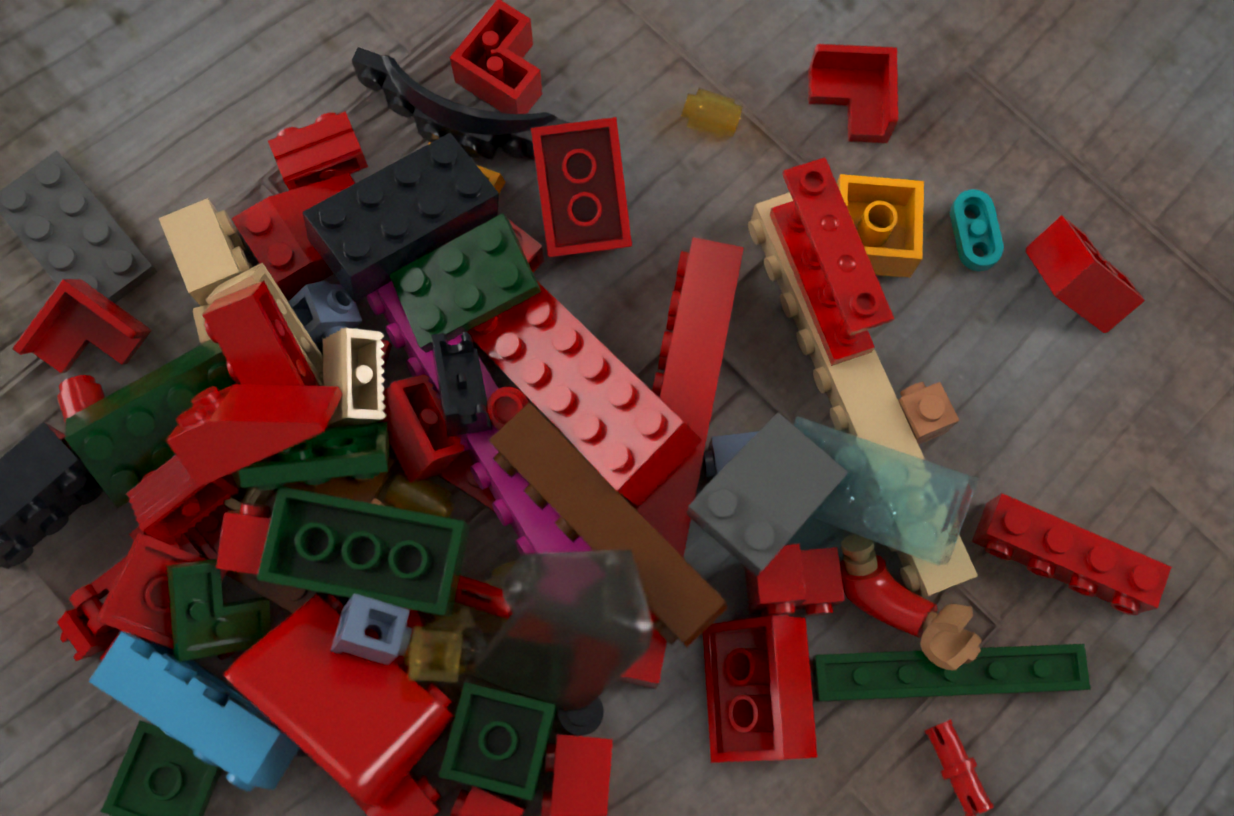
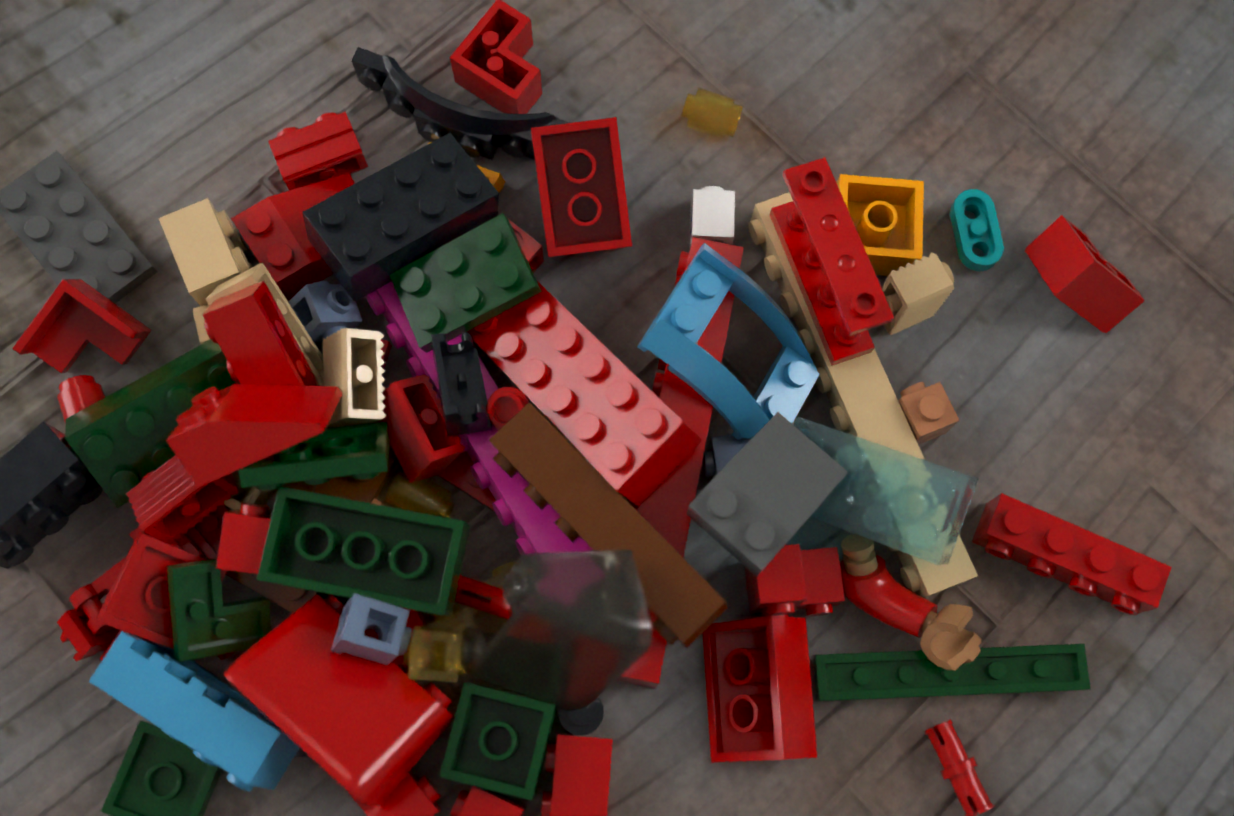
(683, 321): none -> dark azure wedge
(712, 214): none -> white brick
(862, 80): red panel -> none
(917, 291): none -> tan brick

